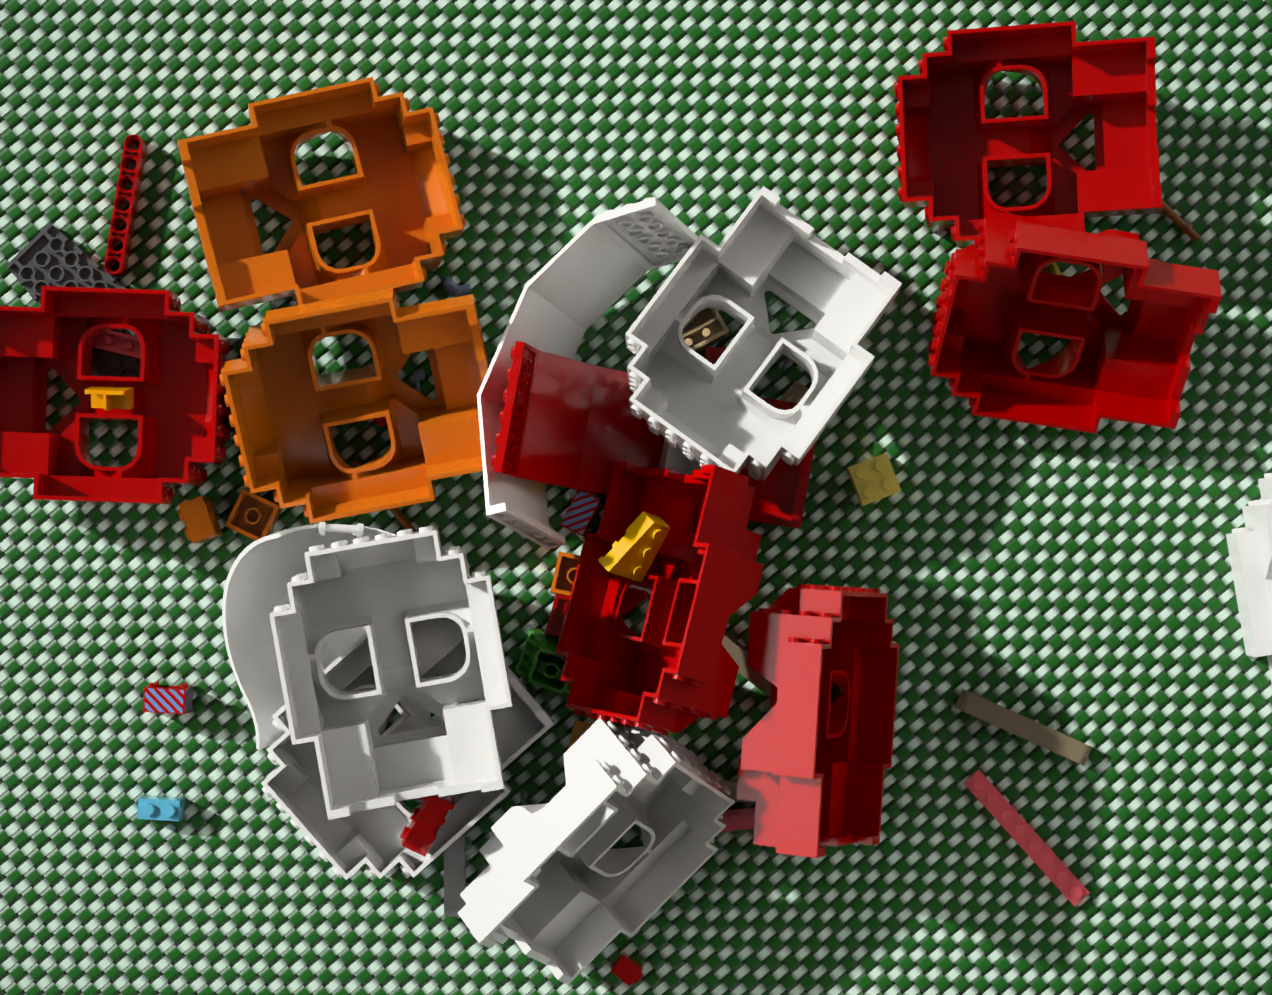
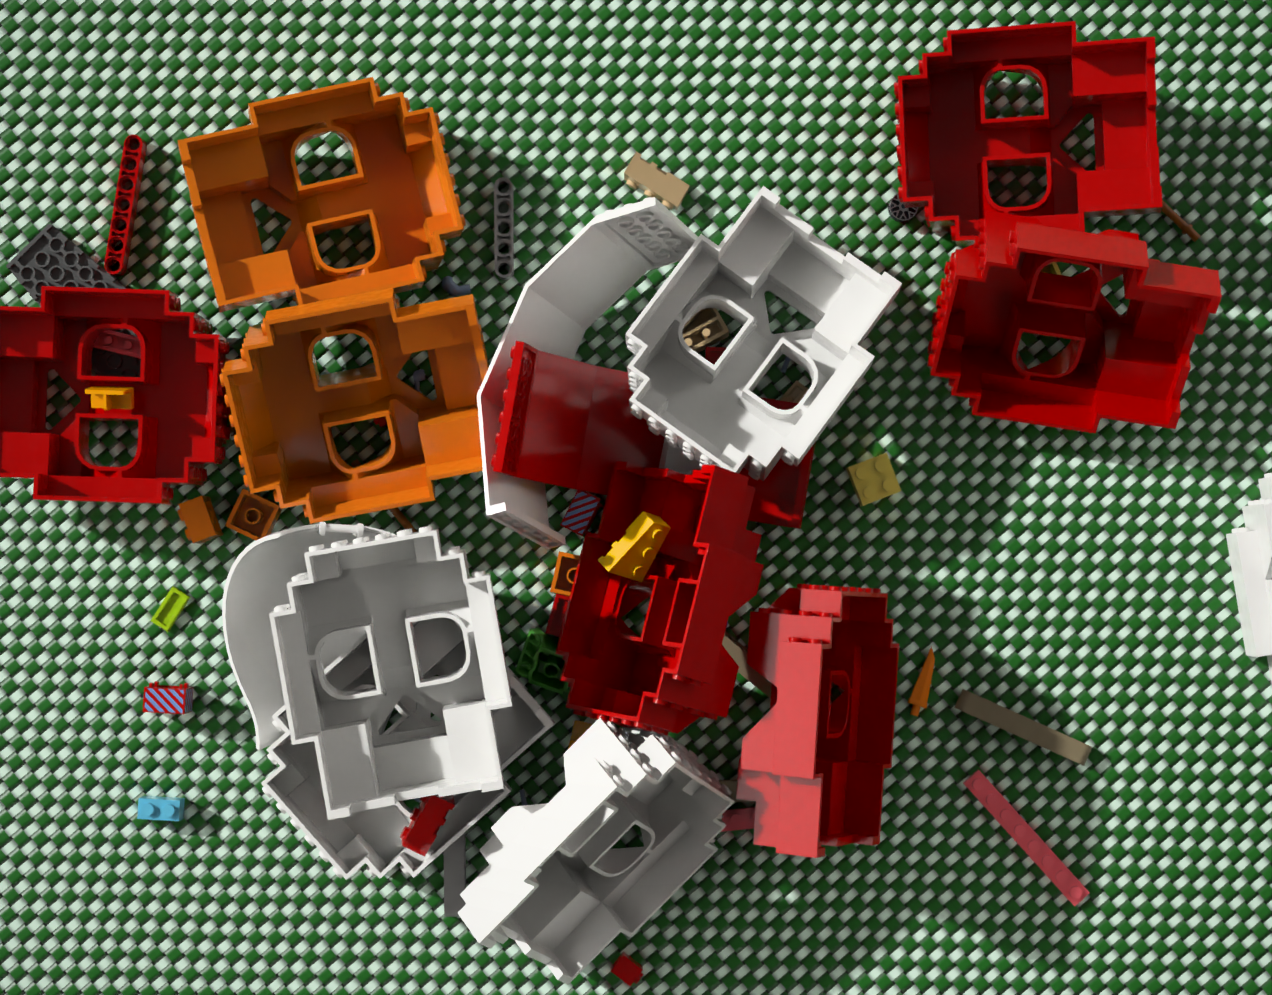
(170, 608): none -> lime tile
(504, 218): none -> light grey beam
(655, 182): none -> tan wedge
(898, 211): none -> wheel
(922, 686): none -> orange bar

